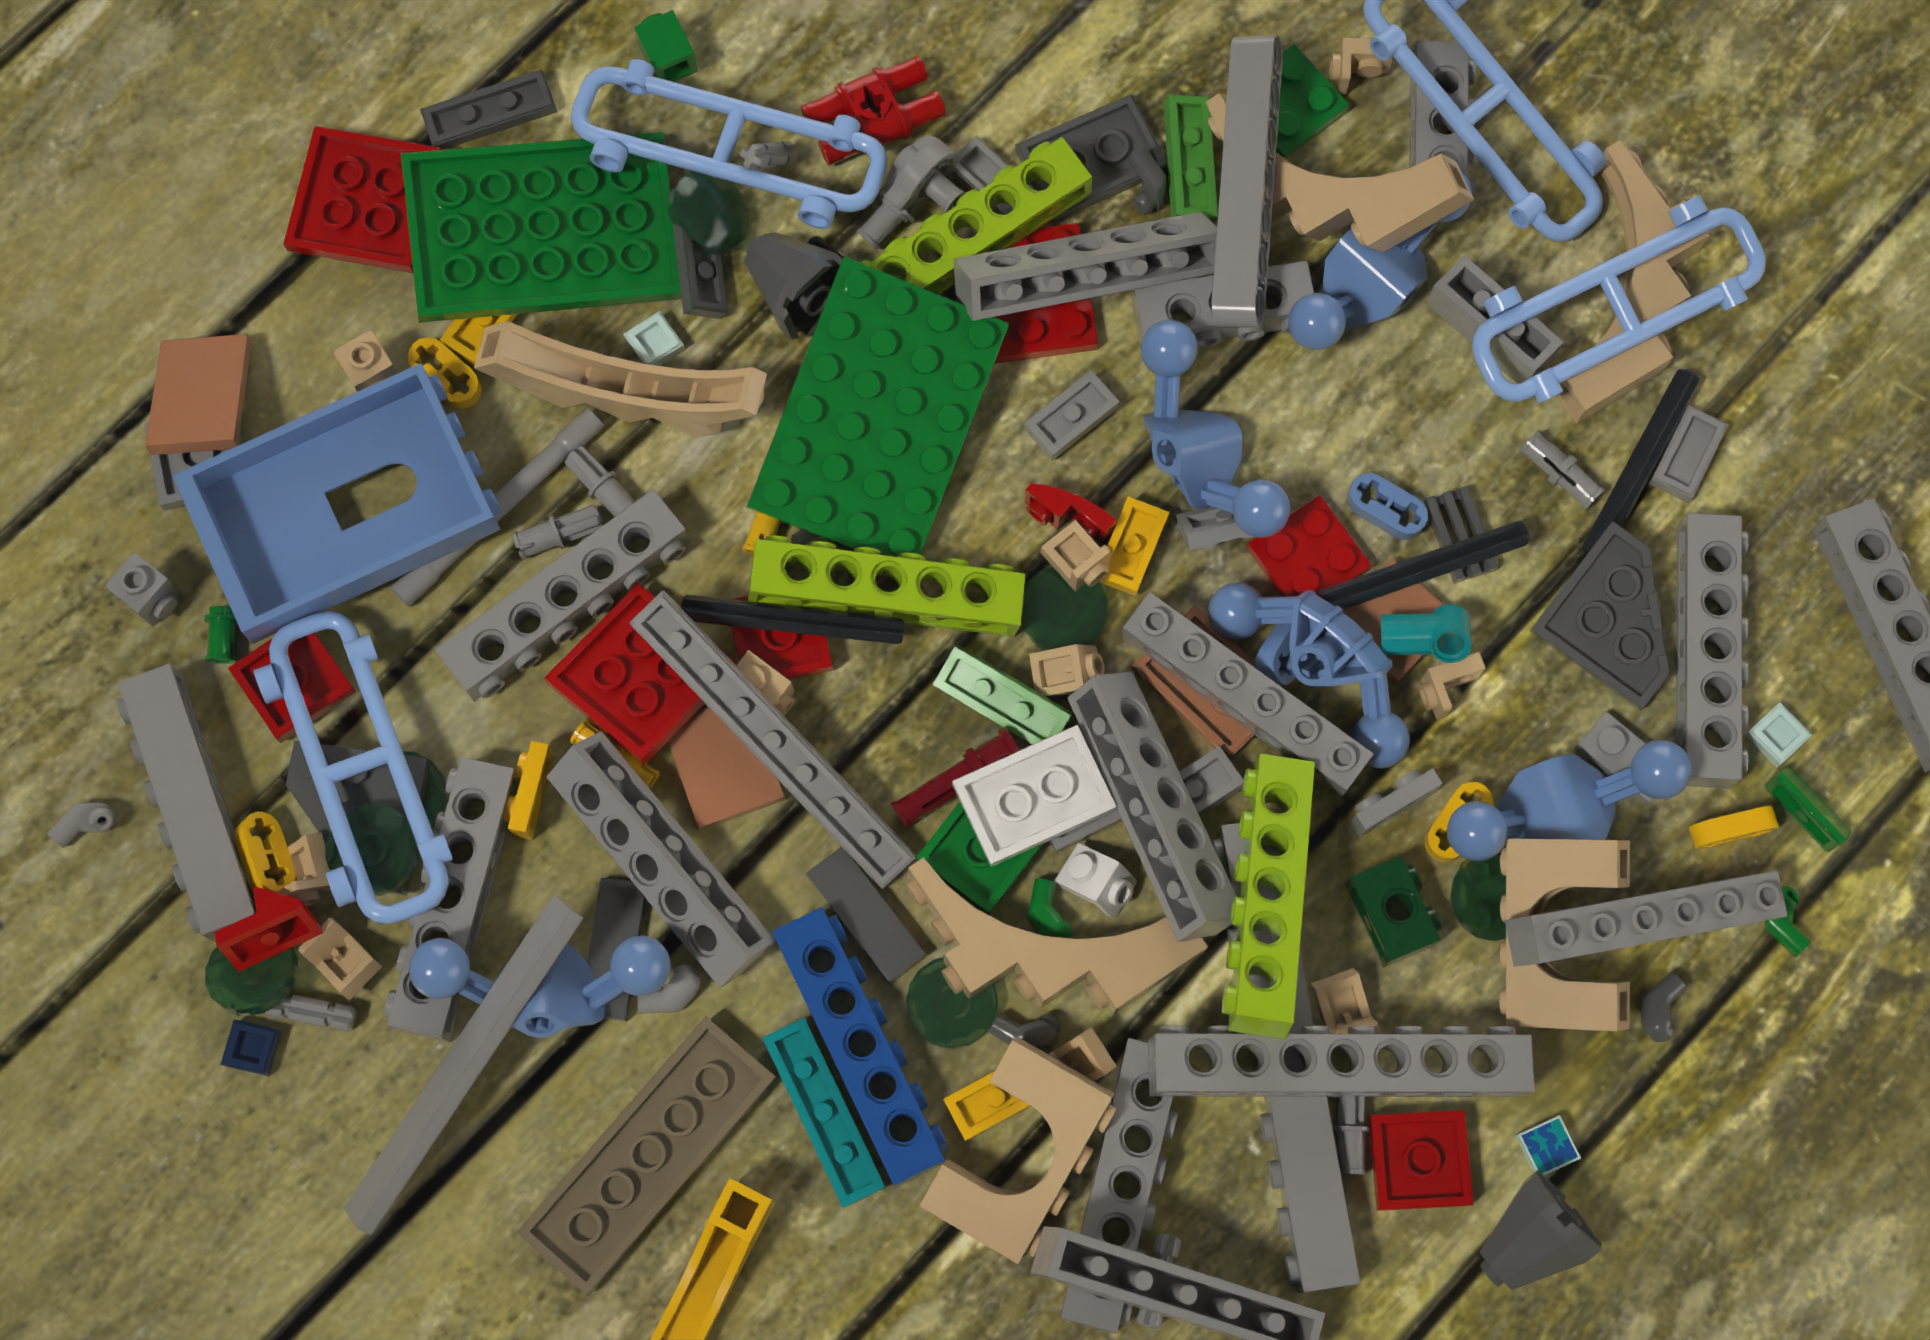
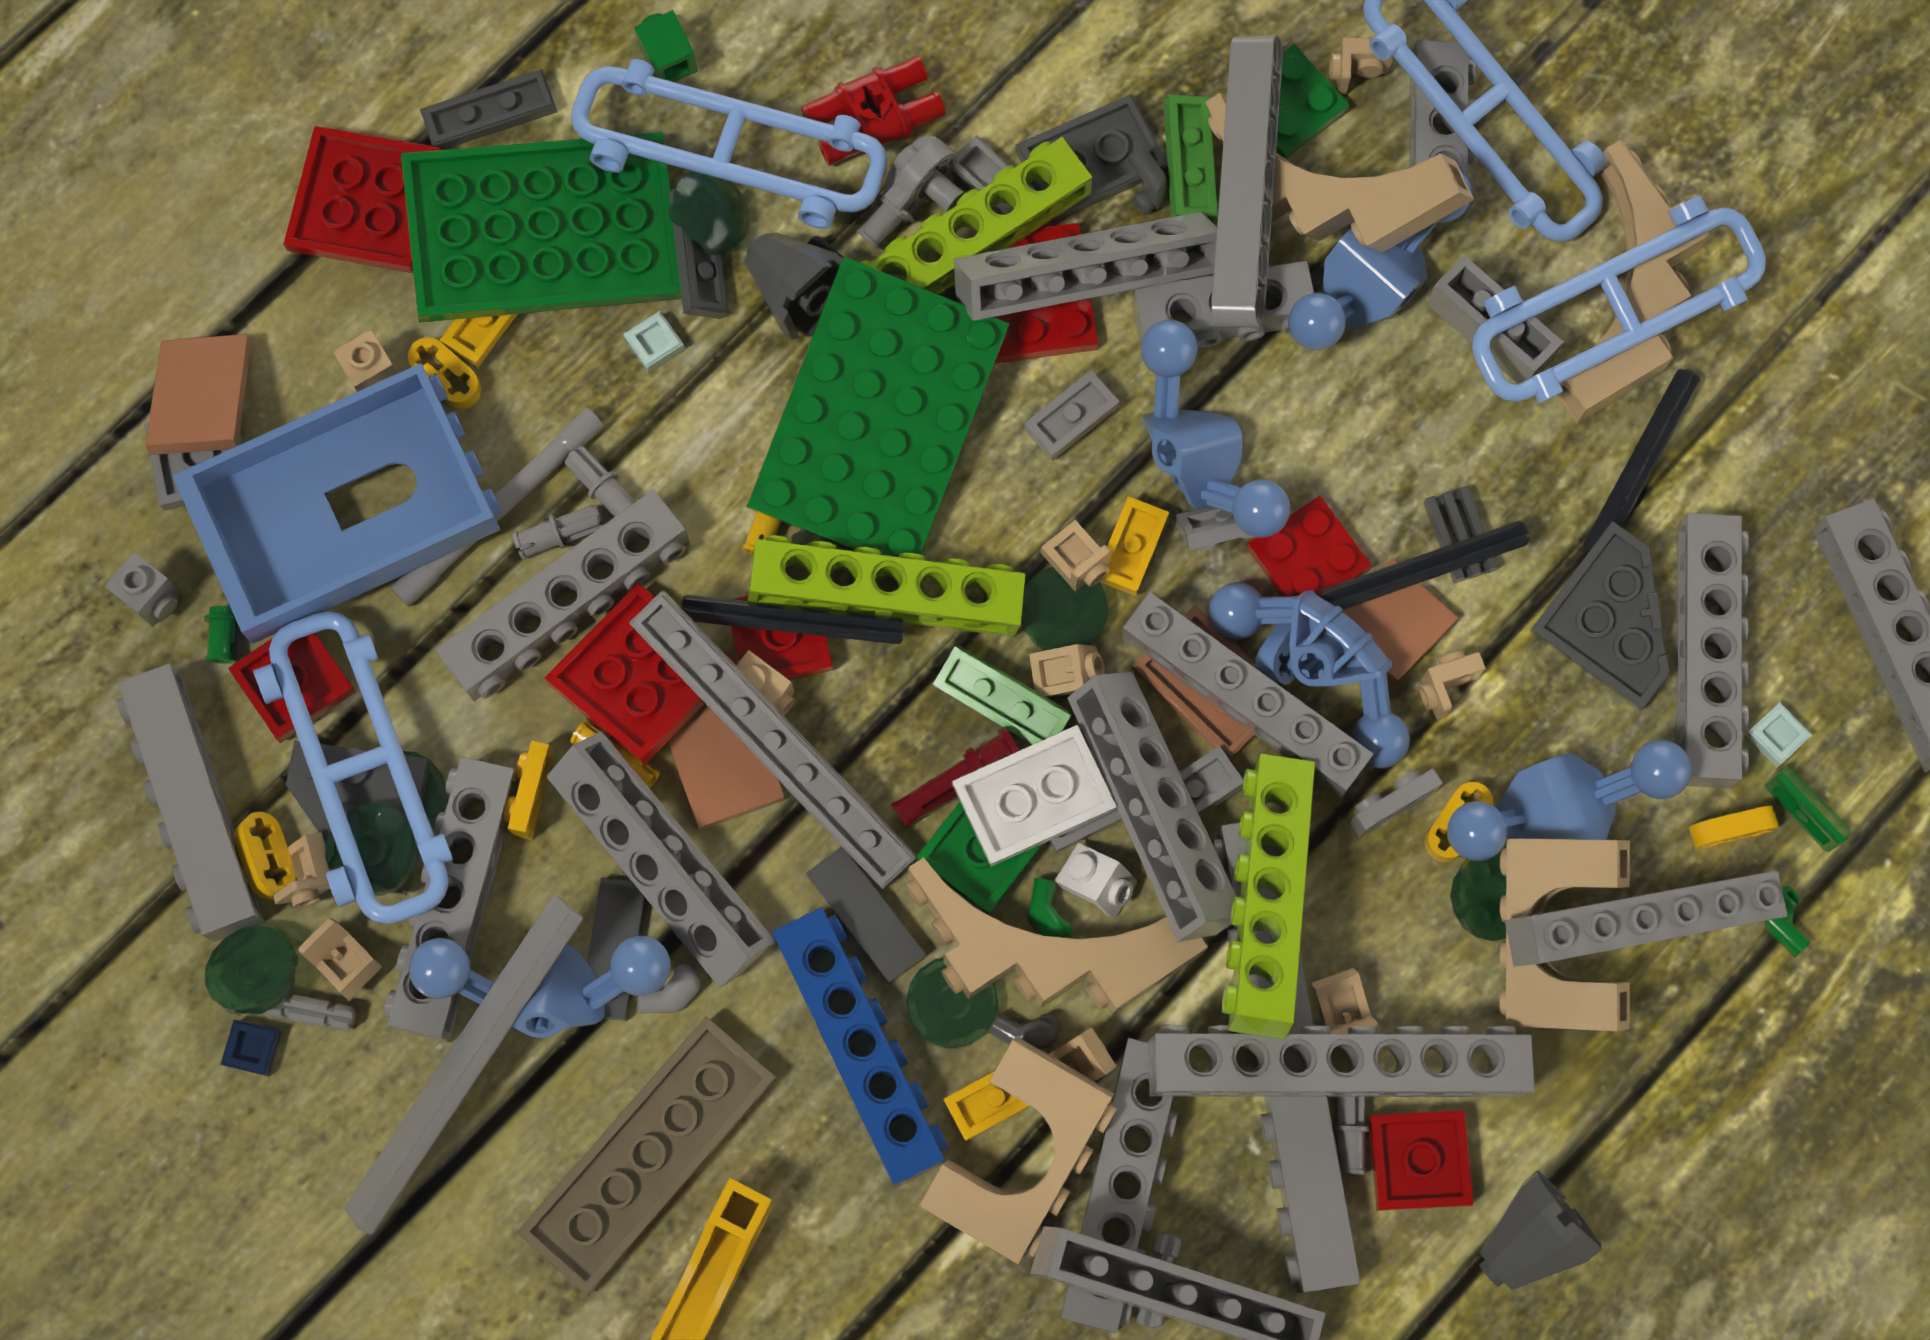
(82, 818): light grey arm -> none
(276, 927): red slope -> none
(629, 390): tan arch -> none
(768, 155): light grey axle -> none
(823, 1113): teal plate -> none
(1056, 506): red slope -> none
(1393, 498): medium blue beam -> none
(1393, 938): dark green brick -> none
(1426, 634): teal piece -> none
(1548, 1146): tile -> none
(1562, 470): light grey pin -> none
(1611, 748): light grey plate -> none
(1656, 1007): dark grey arm -> none
(1688, 454): light grey tile -> none

